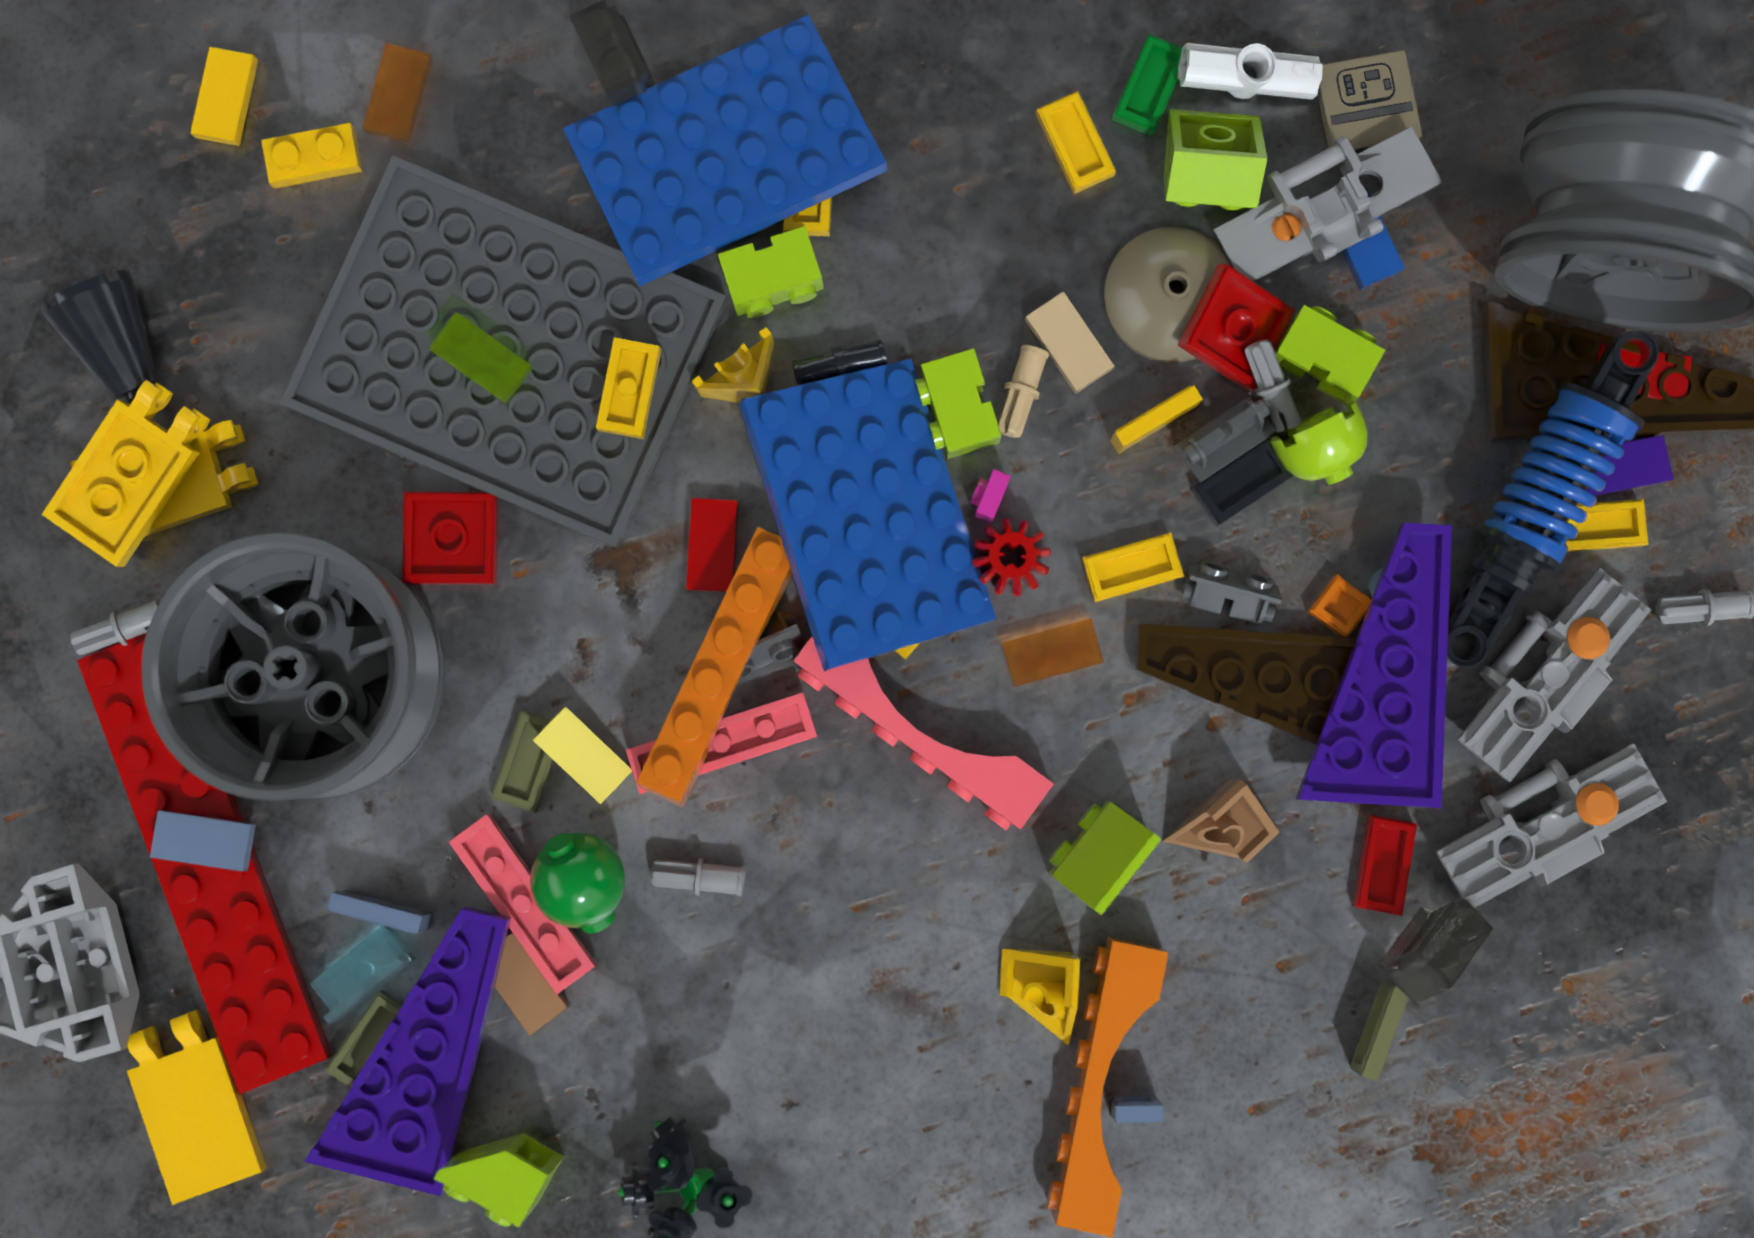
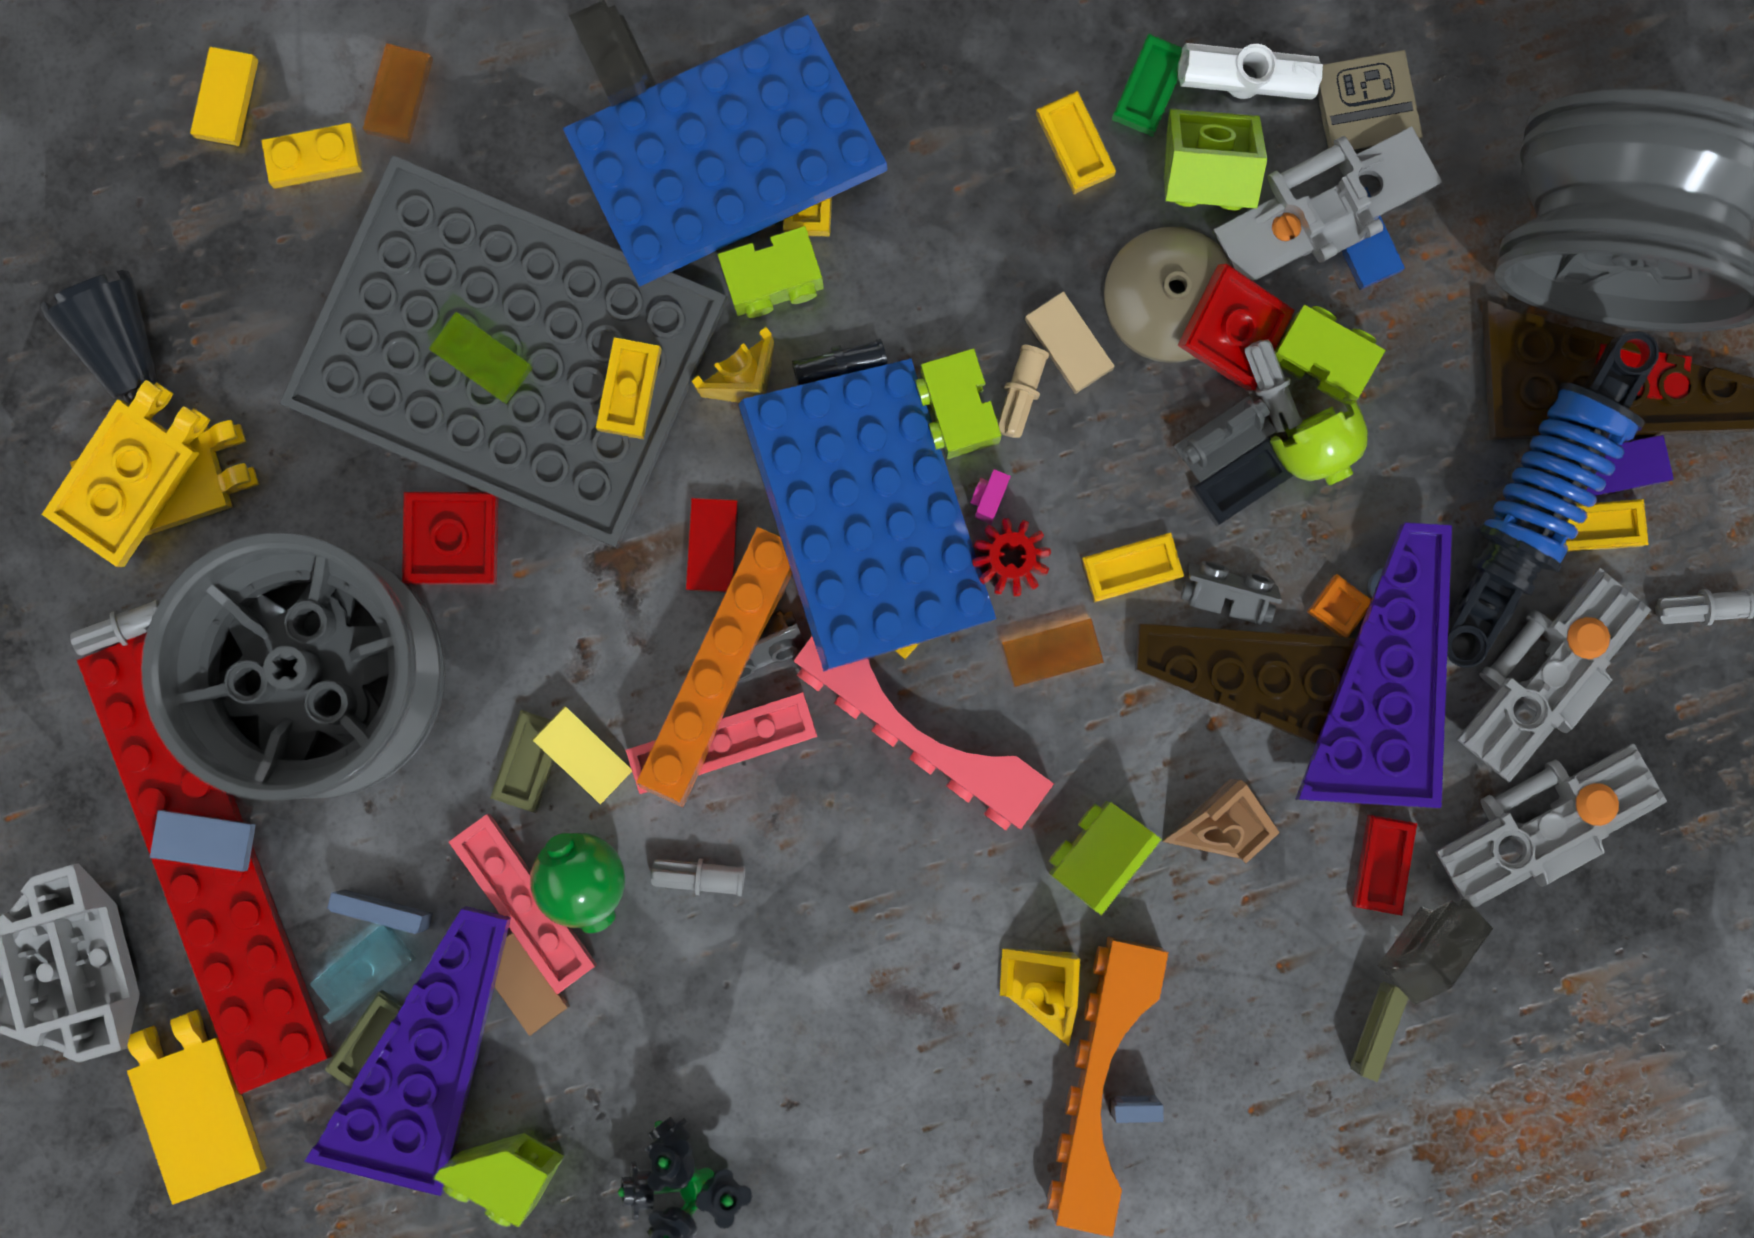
(1155, 418): yellow tile -> none

